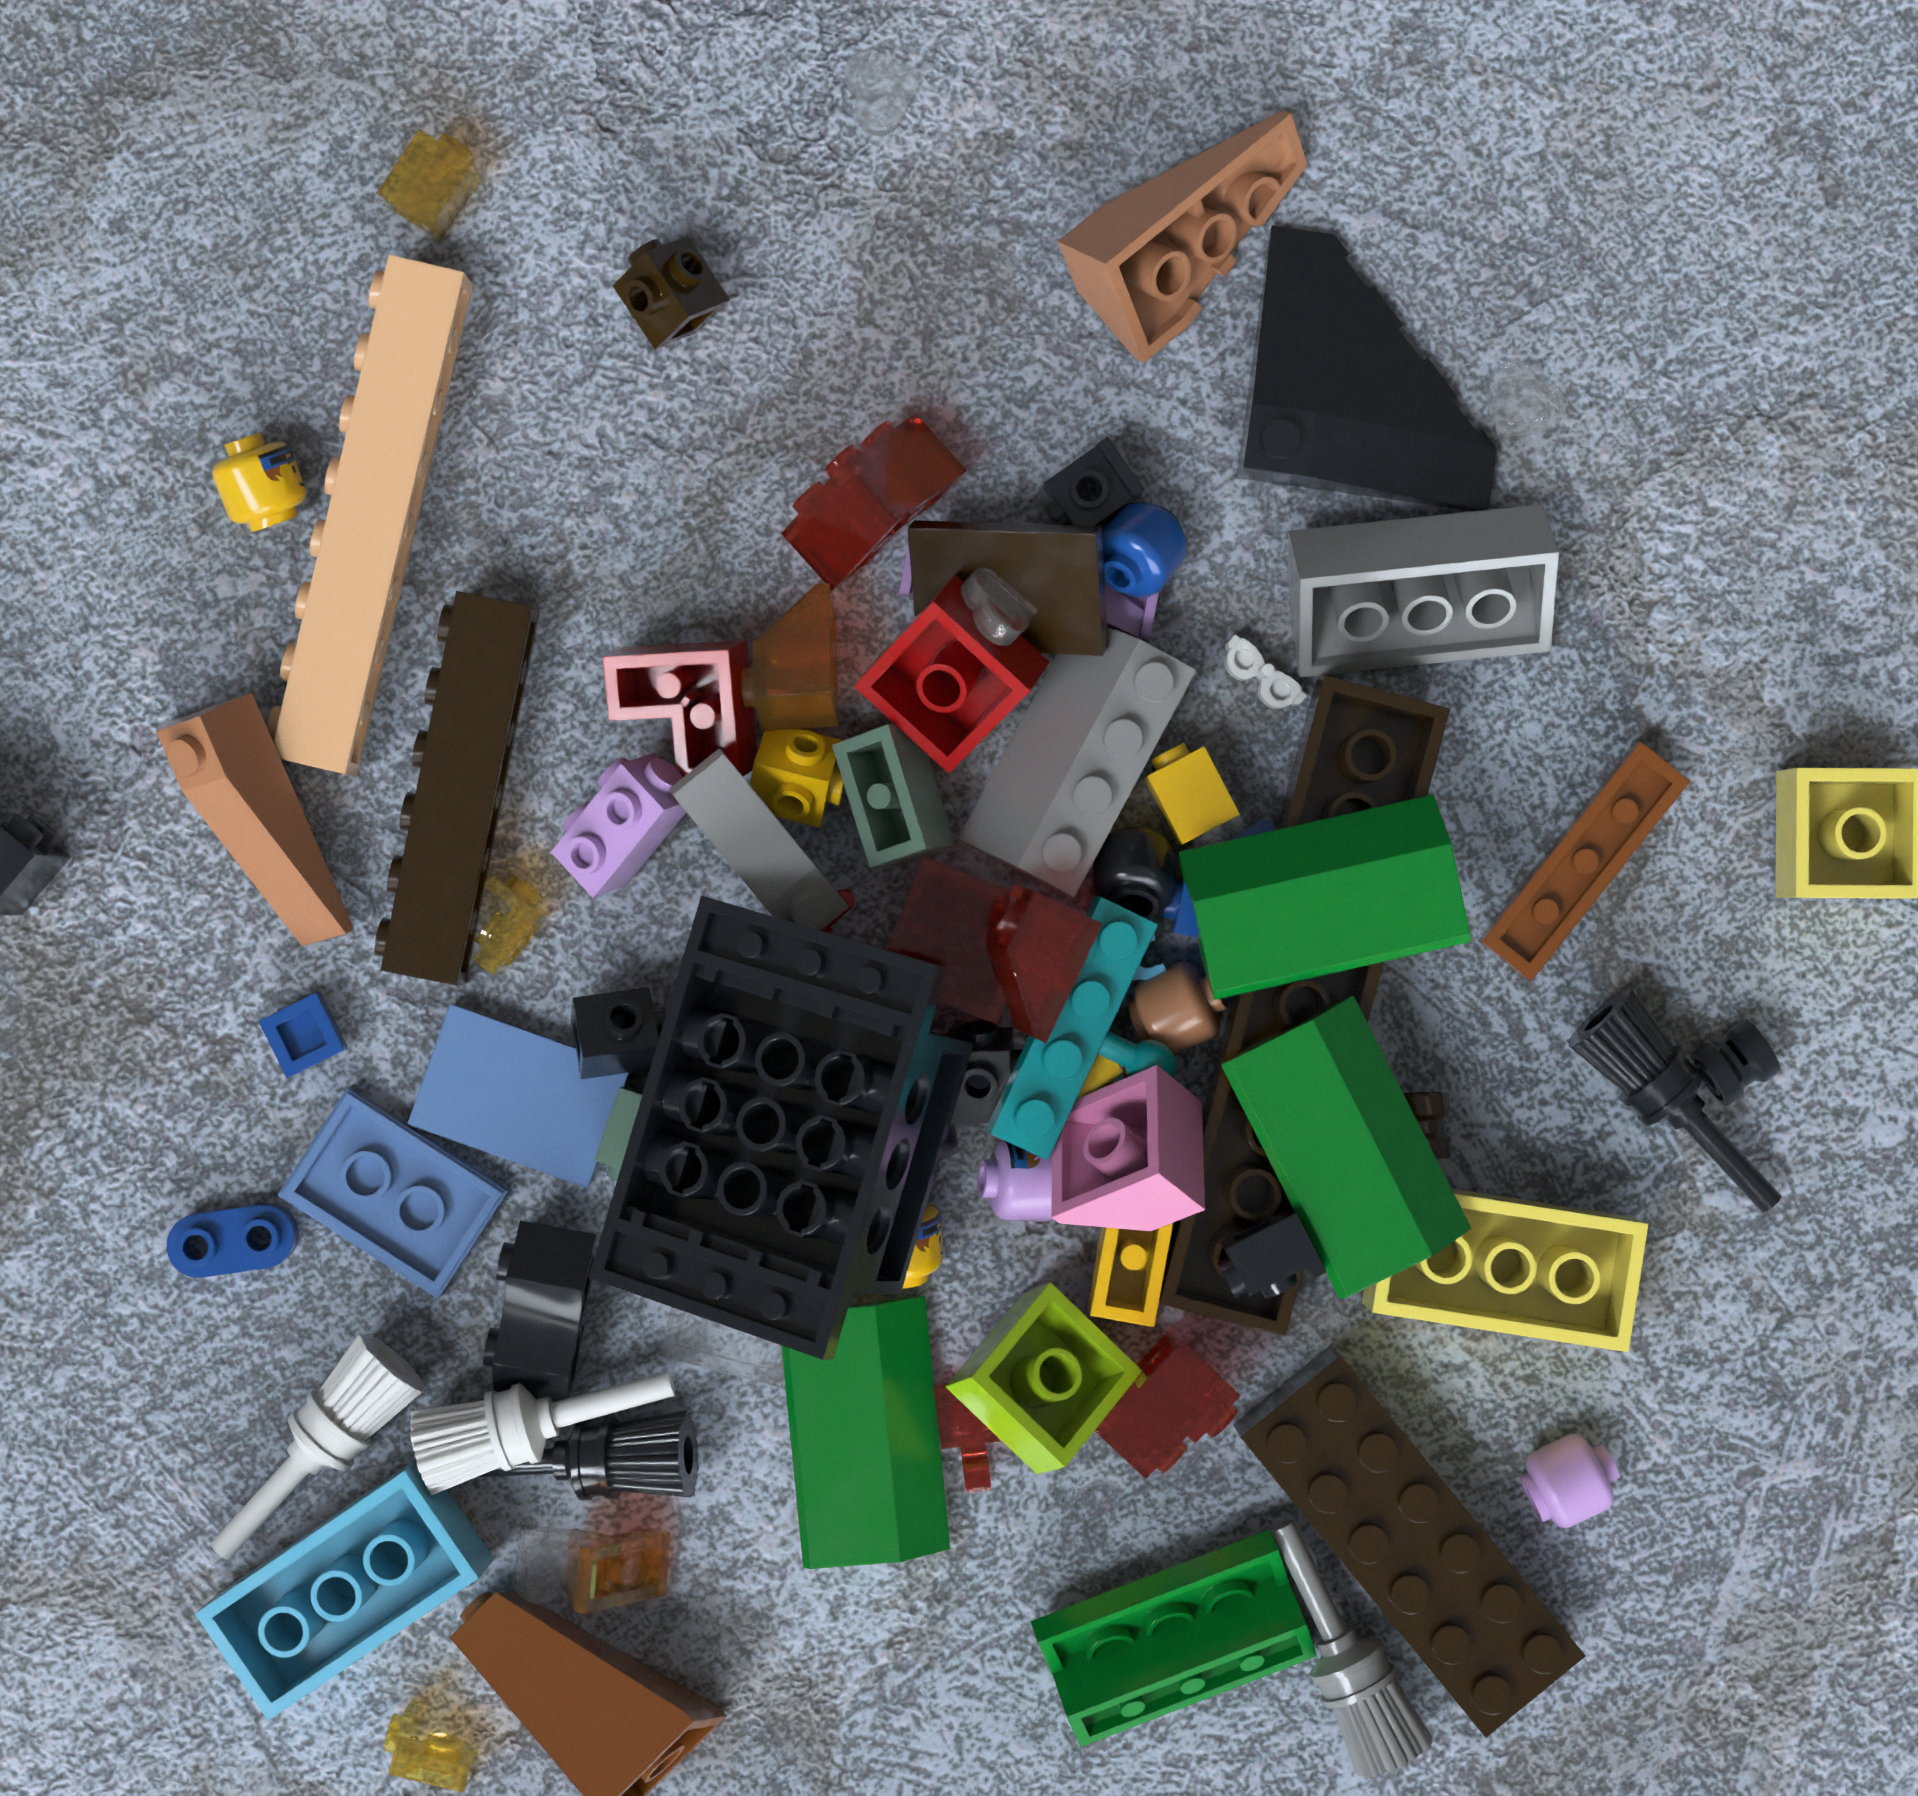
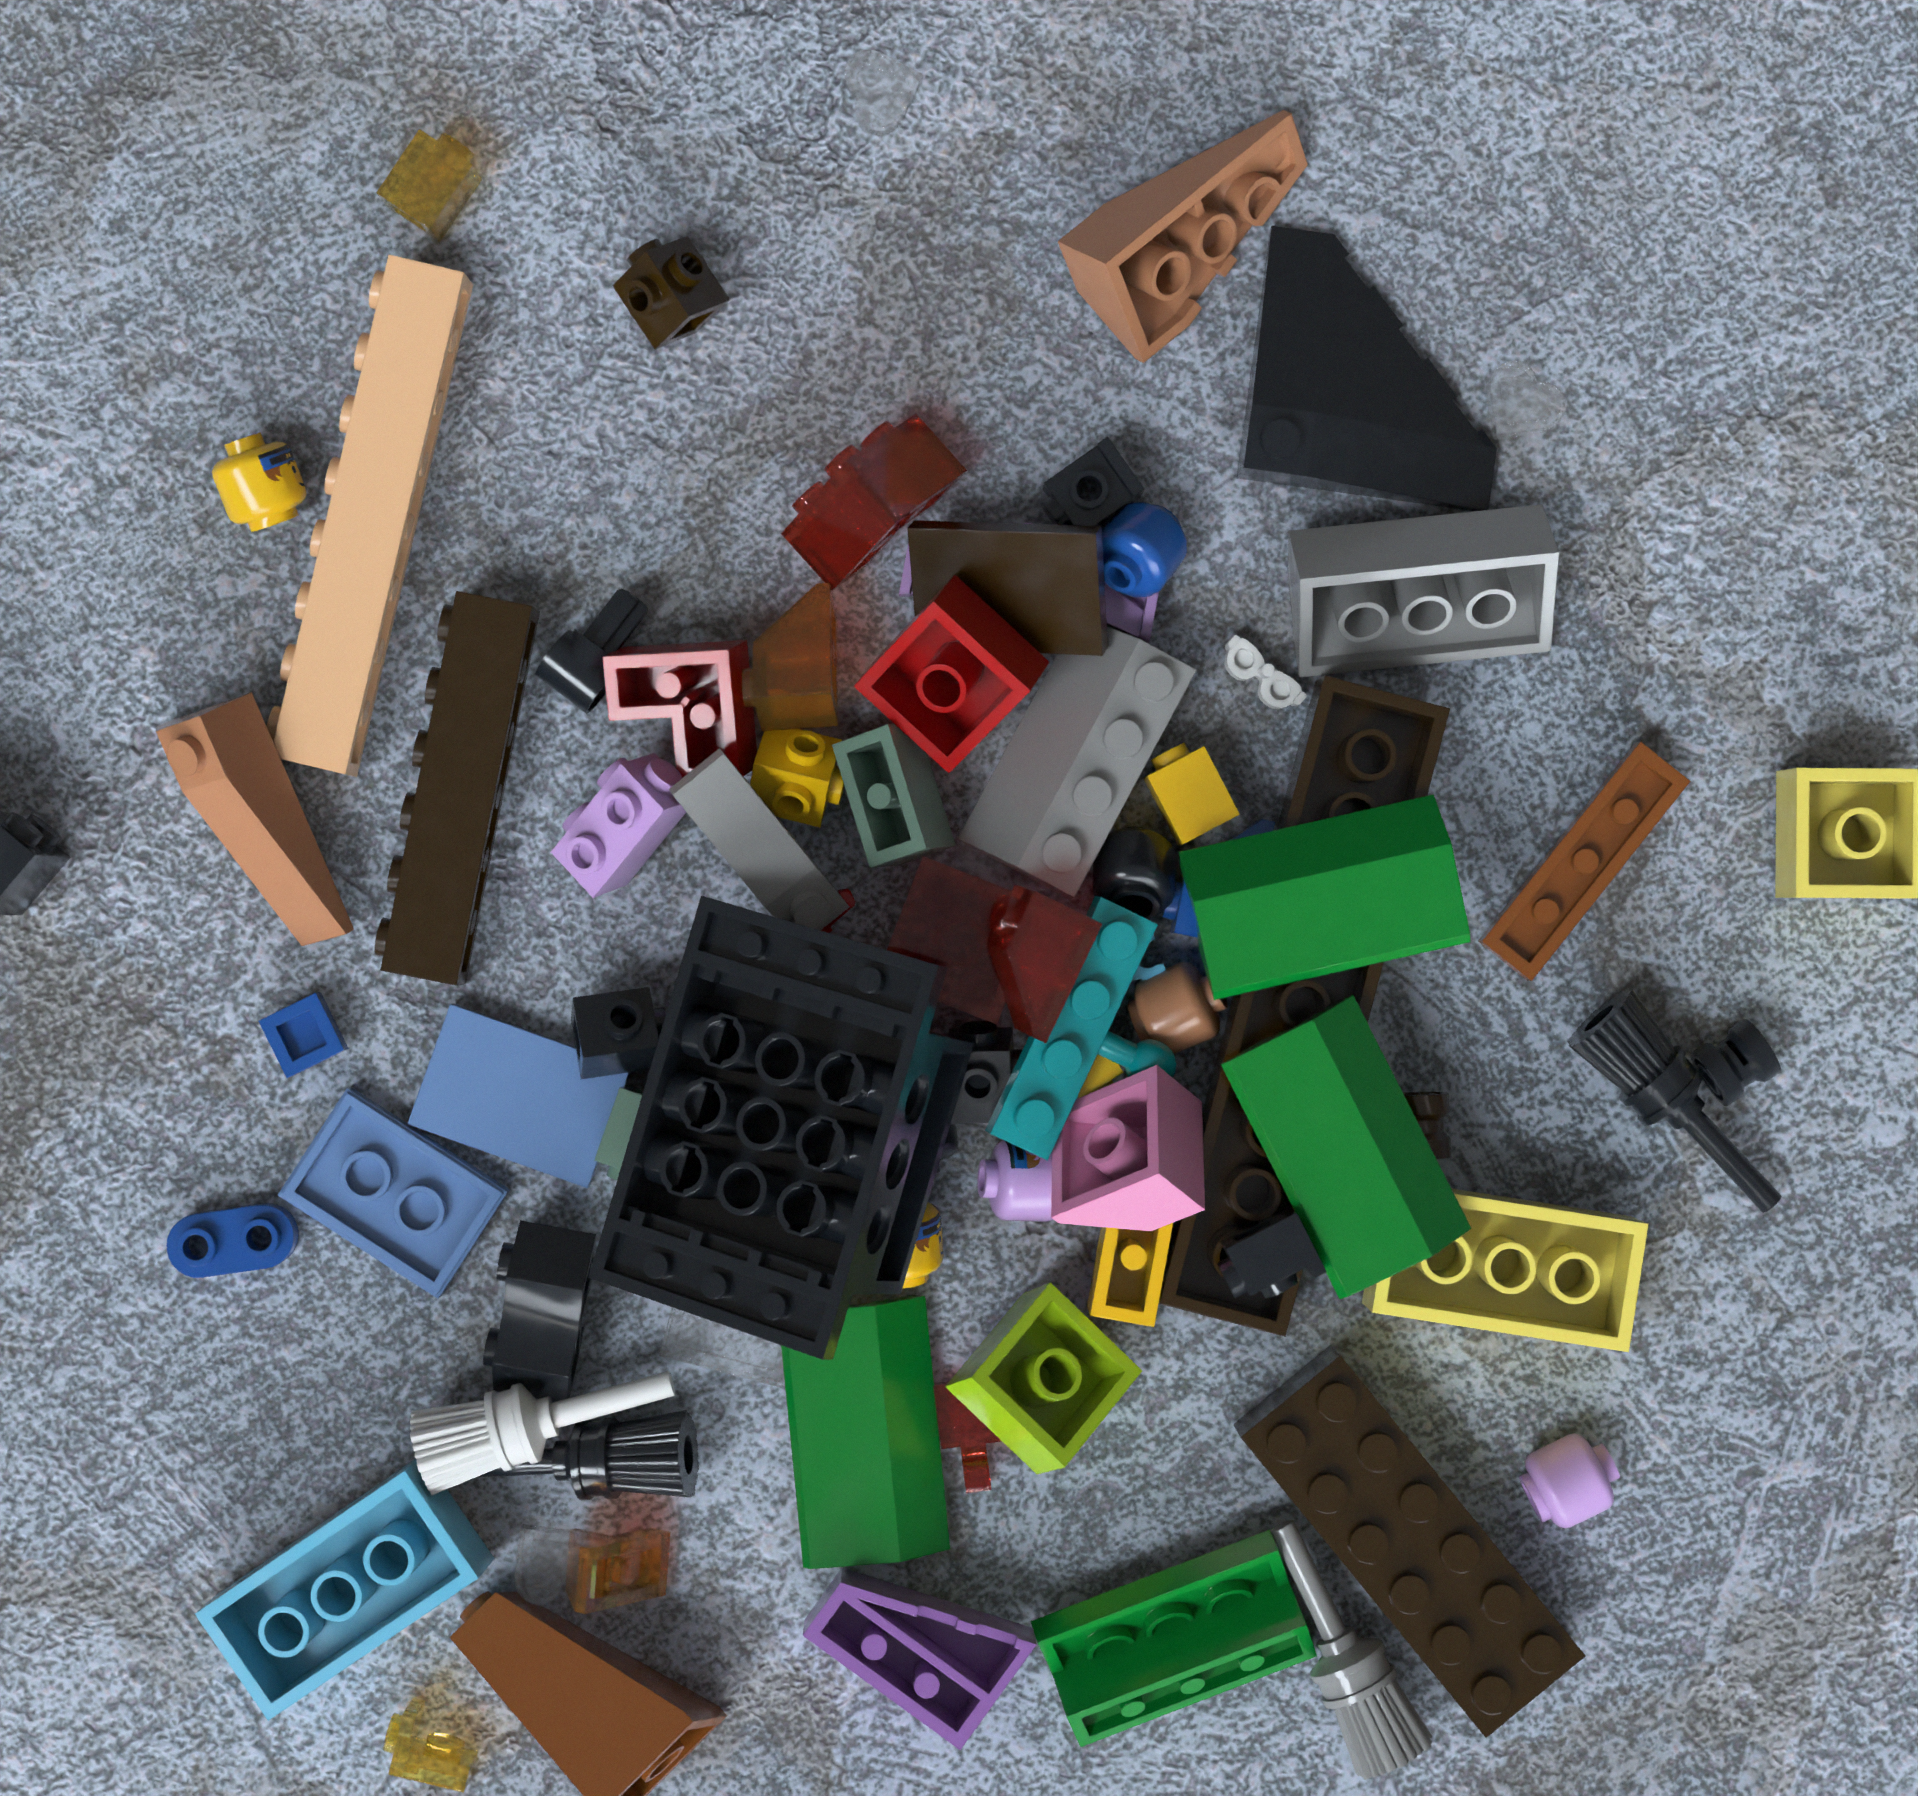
(331, 1428): white piece -> none
(507, 936): clear yellow bracket -> none
(576, 660): none -> black axle
(920, 1650): none -> medium lavender wedge
(997, 608): clear tile -> none
(1171, 1399): clear red brick -> none

